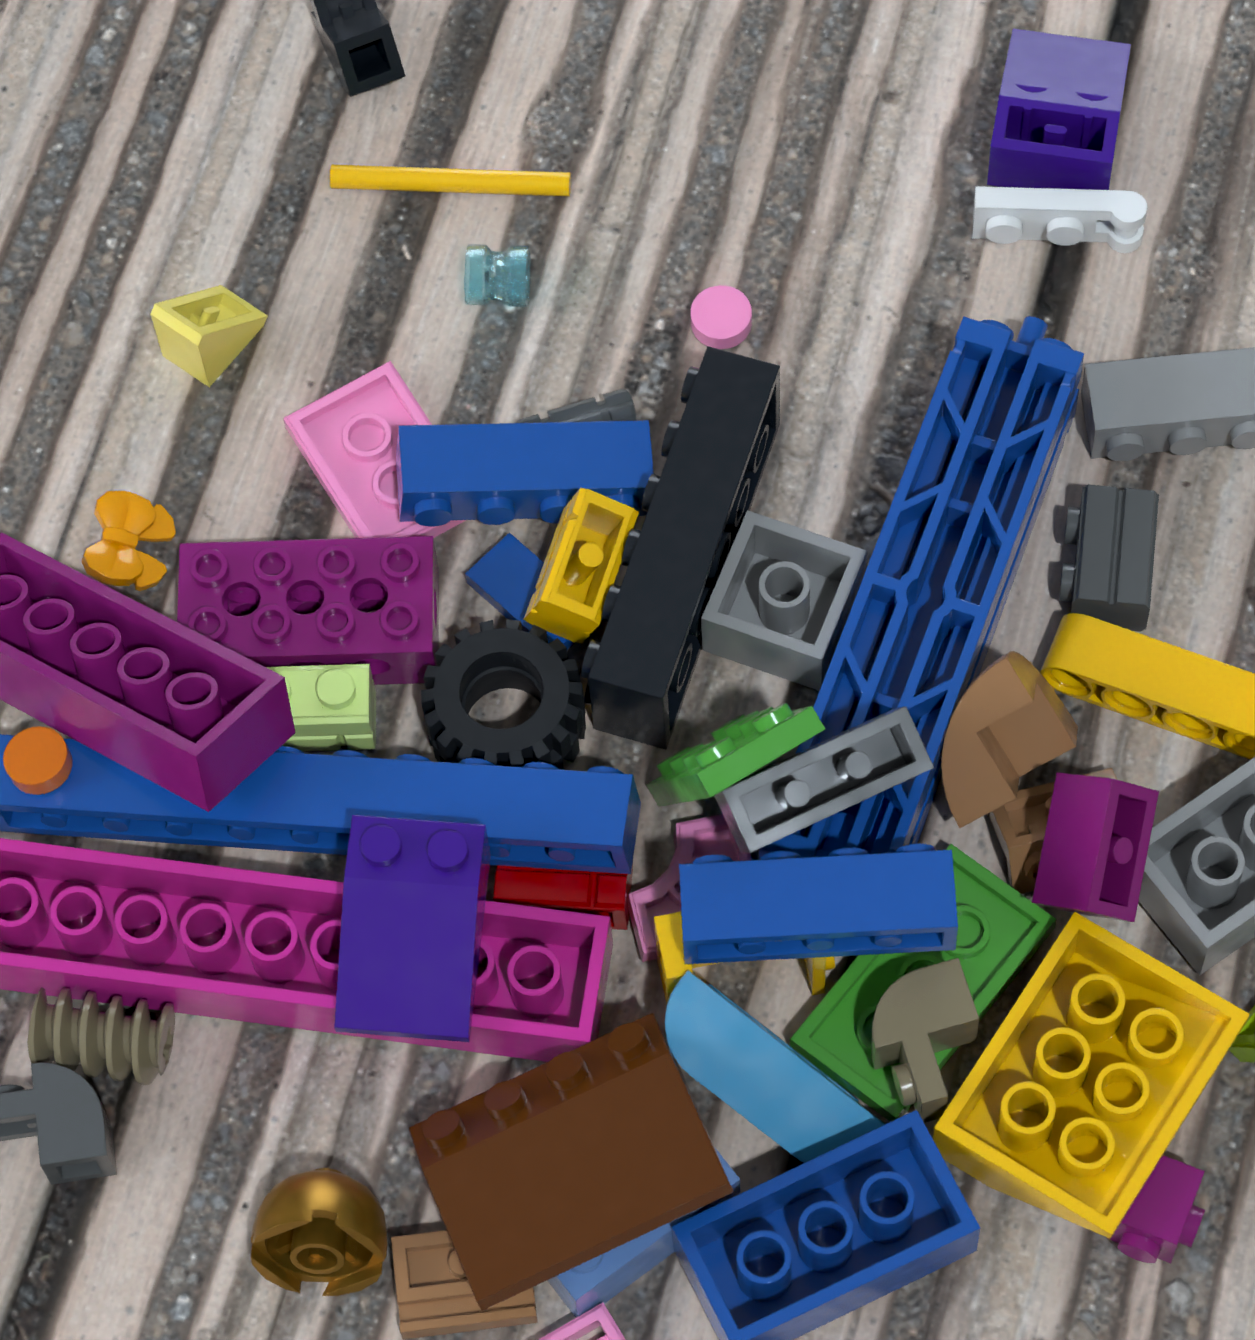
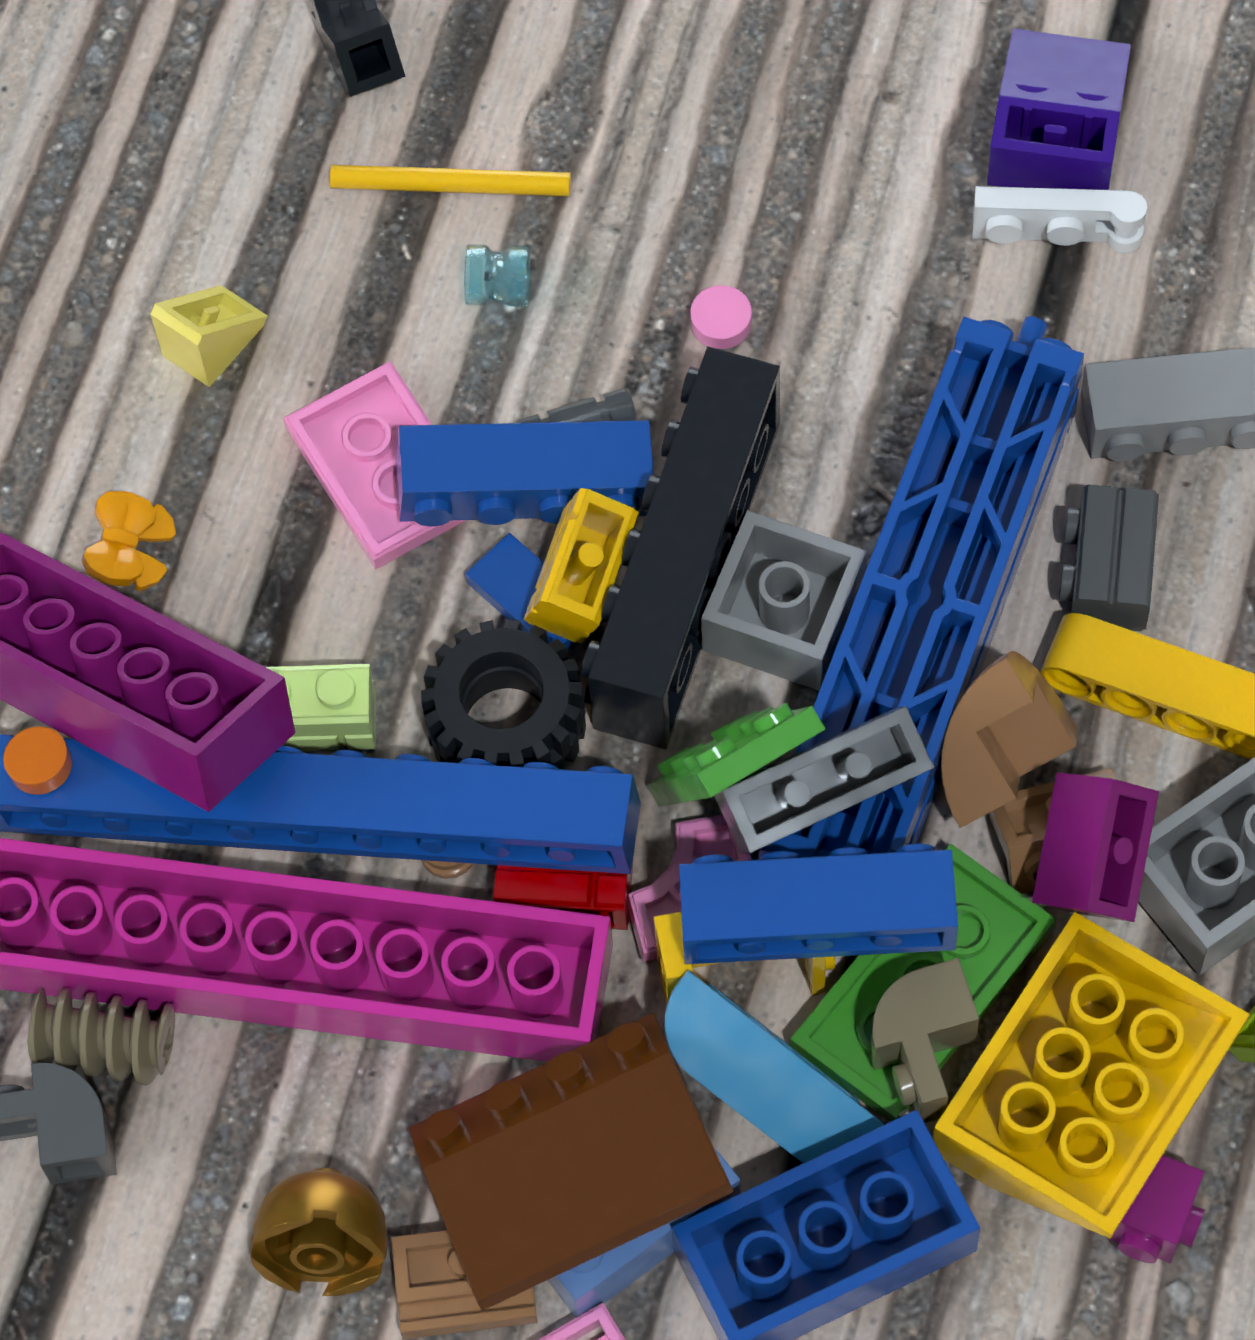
(323, 576): magenta brick -> none
(411, 927): dark purple slope -> none

